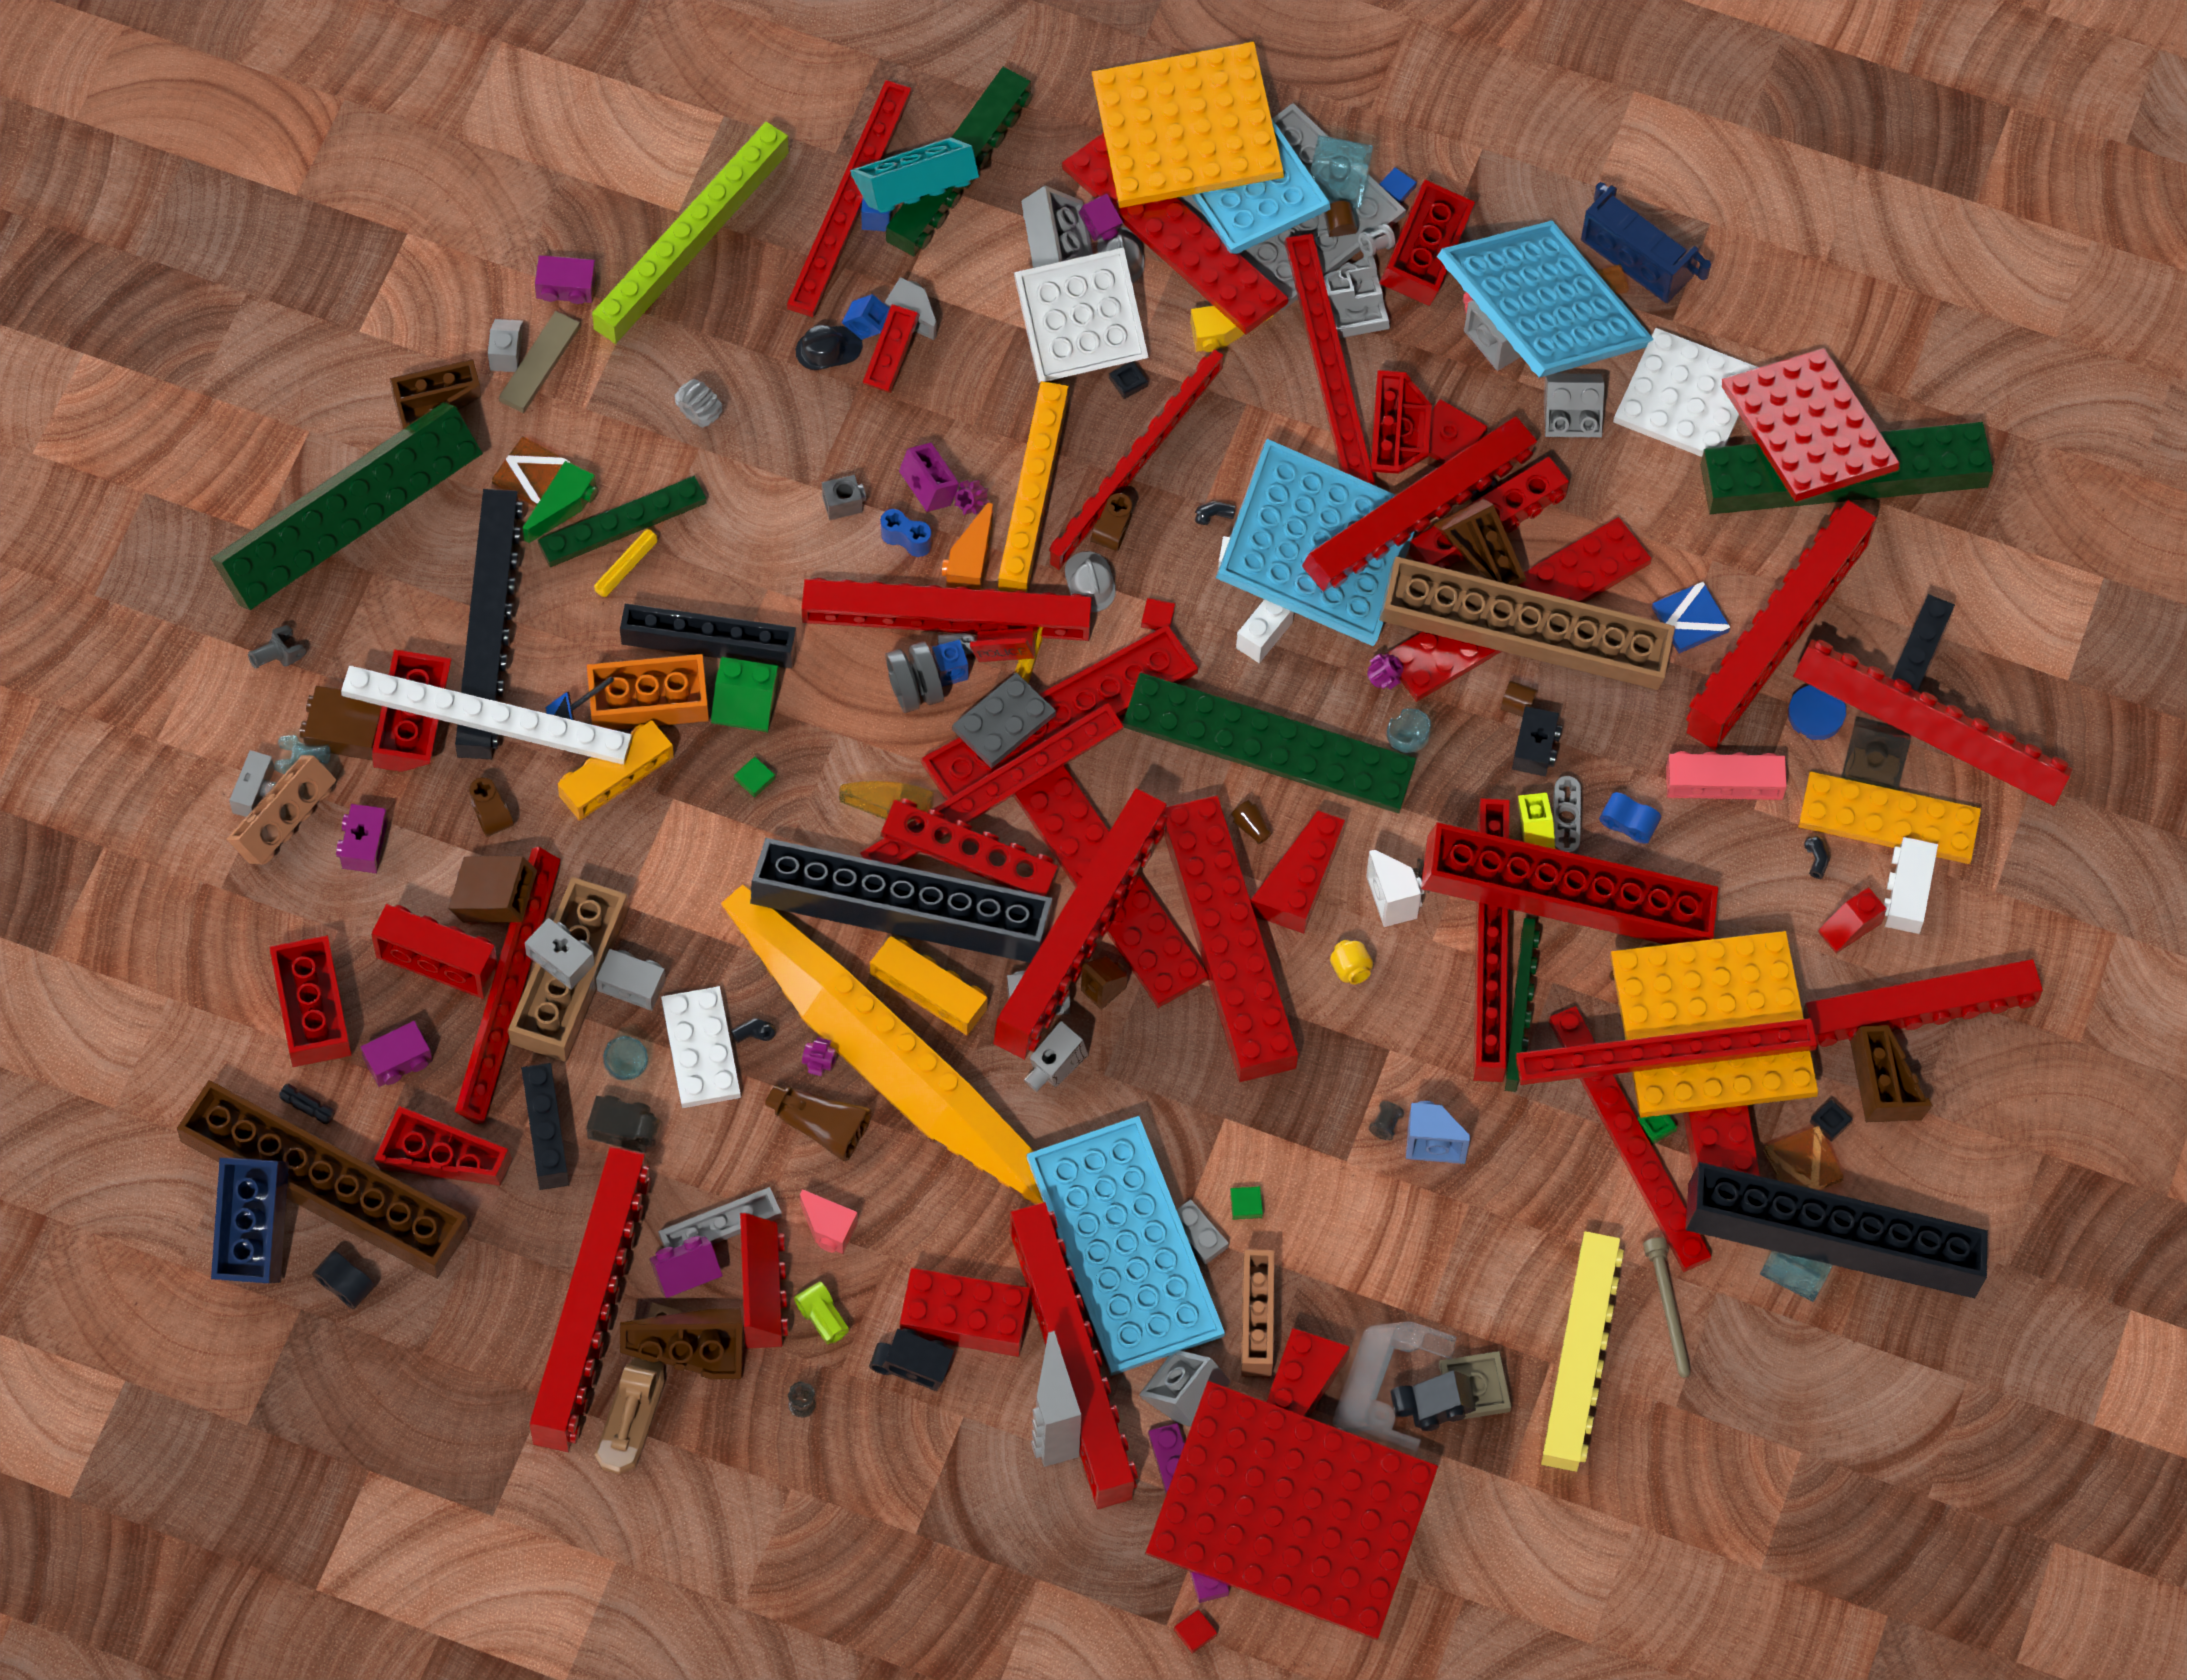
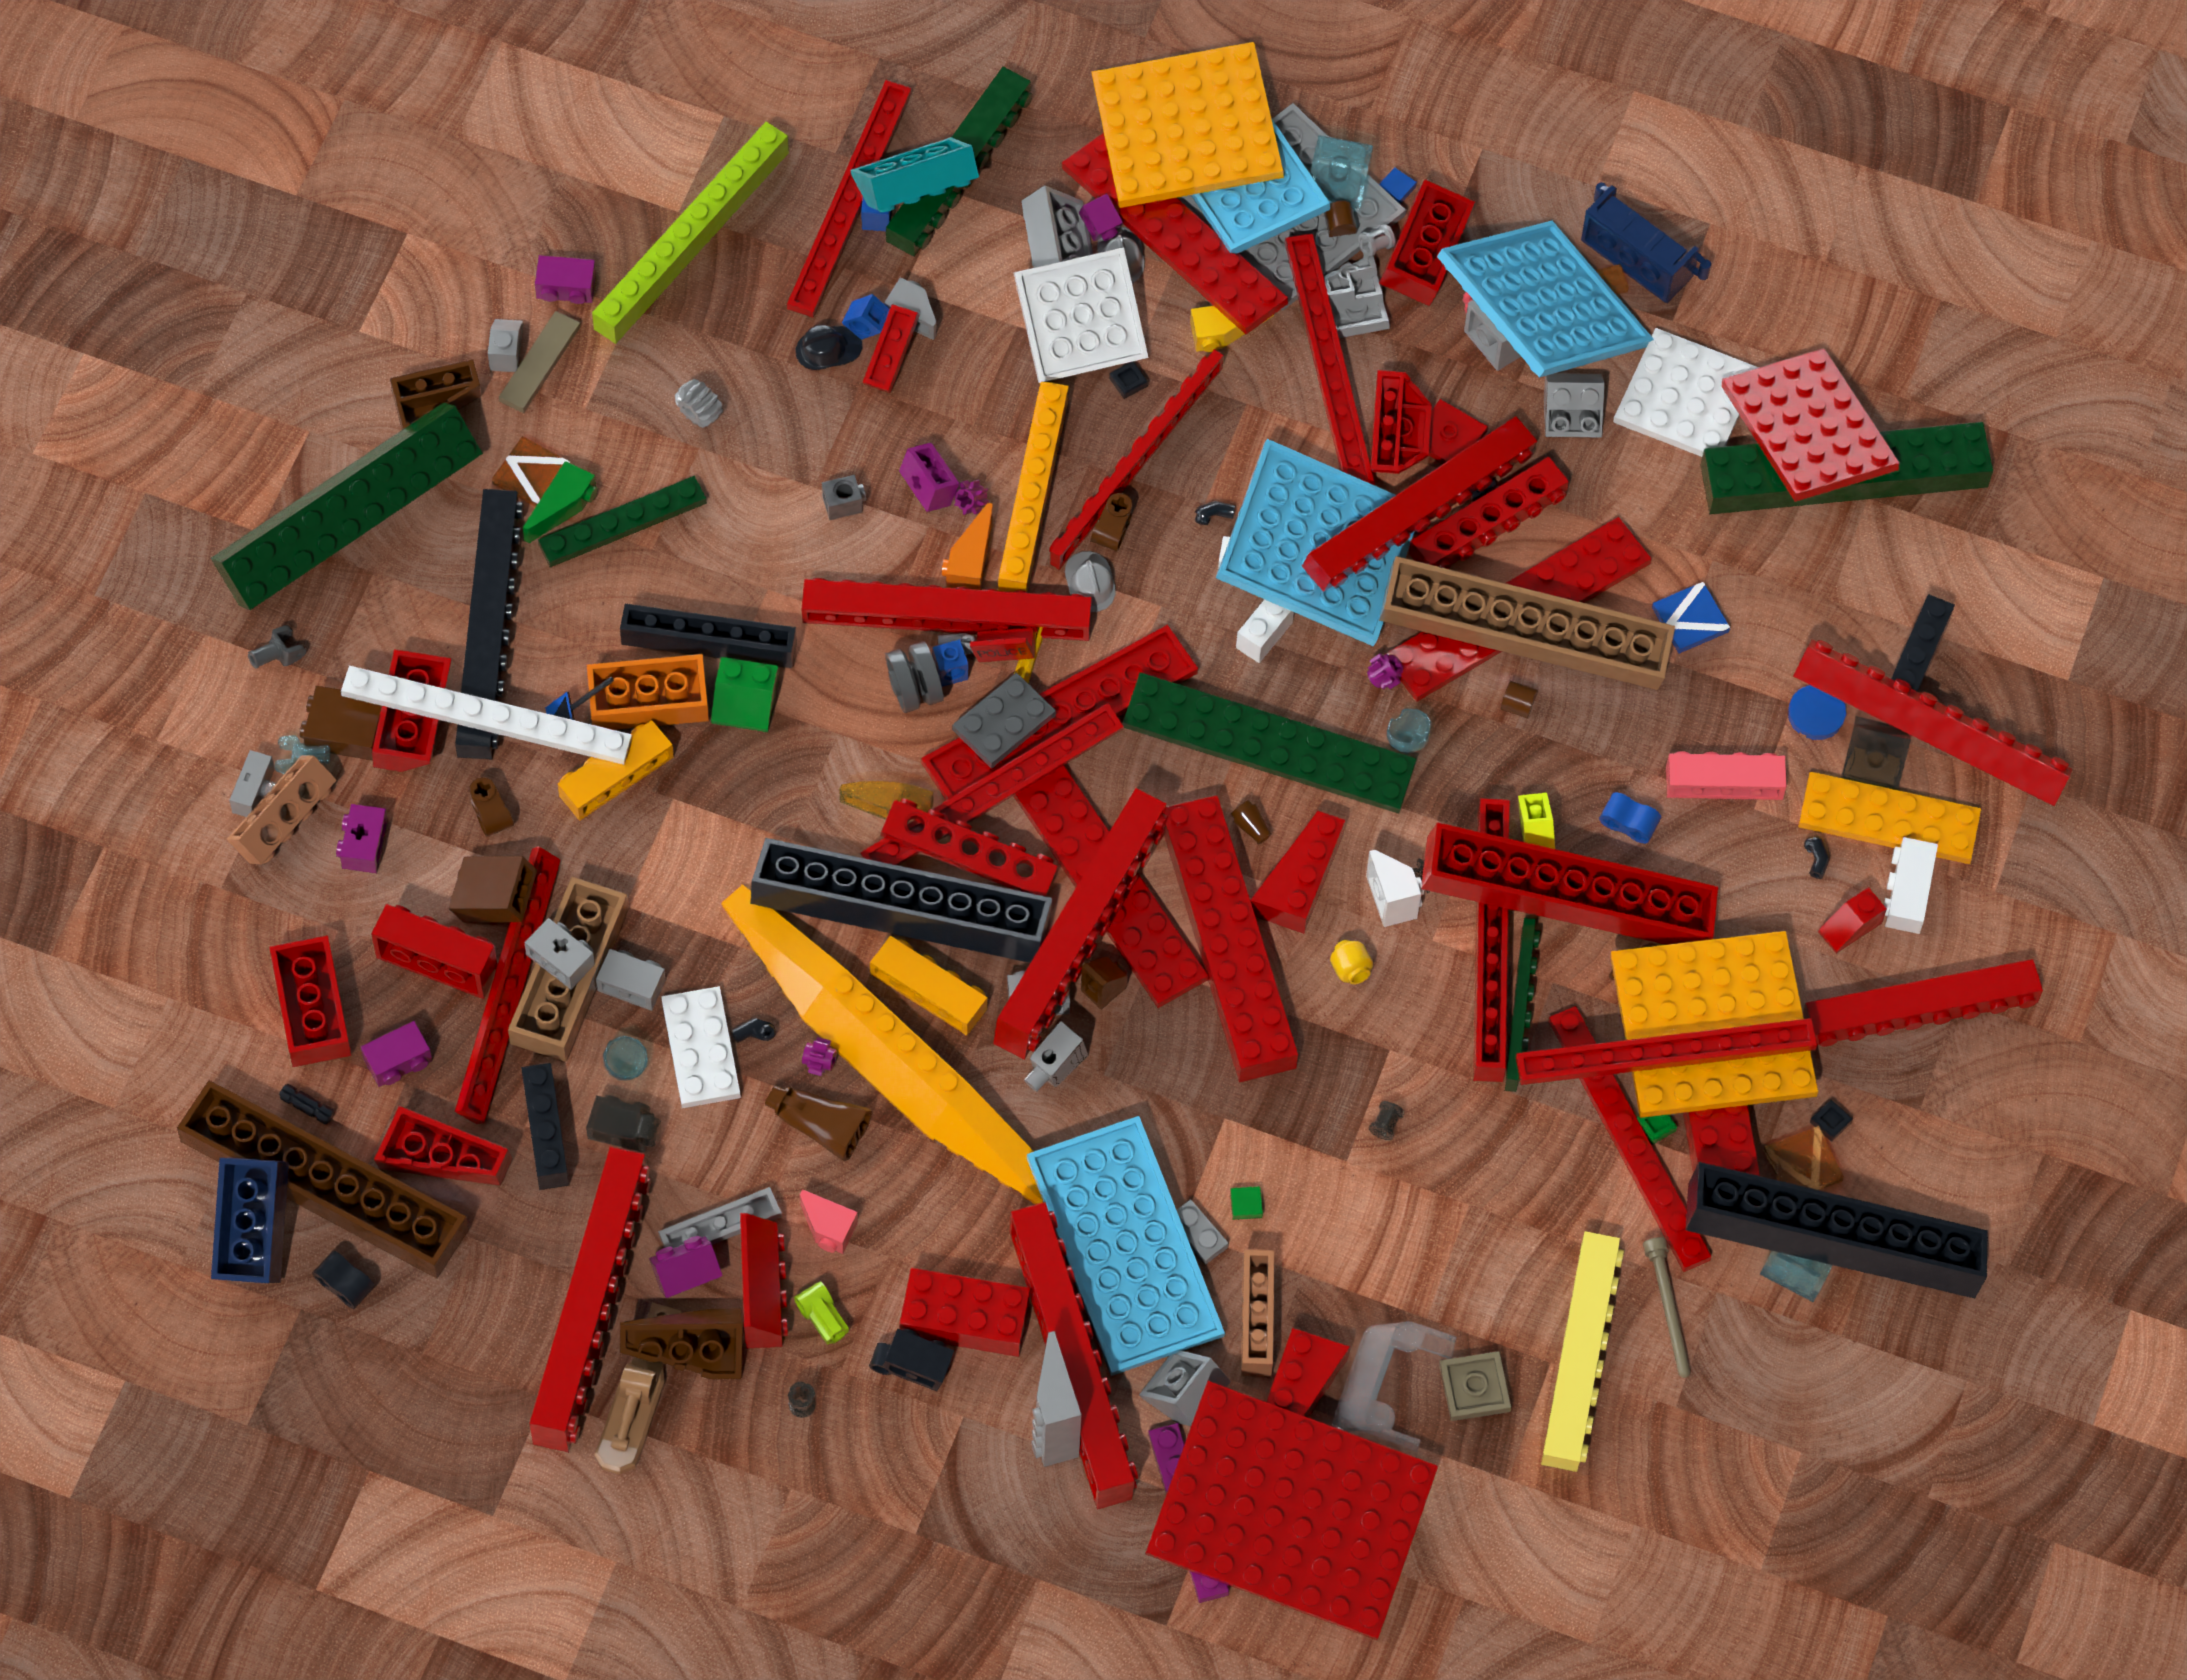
(625, 563): yellow axle -> none
(754, 777): green tile -> none
(899, 530): blue axle -> none
(1157, 614): red tile -> none
(1195, 1631): red tile -> none
(1435, 1135): medium blue slope -> none
(1435, 1400): black hinge -> none
(1483, 542): reddish brown wedge -> none
(1533, 756): black brick -> none
(1572, 806): light grey beam -> none
(1780, 625): red brick -> none
(1884, 1079): reddish brown wedge -> none

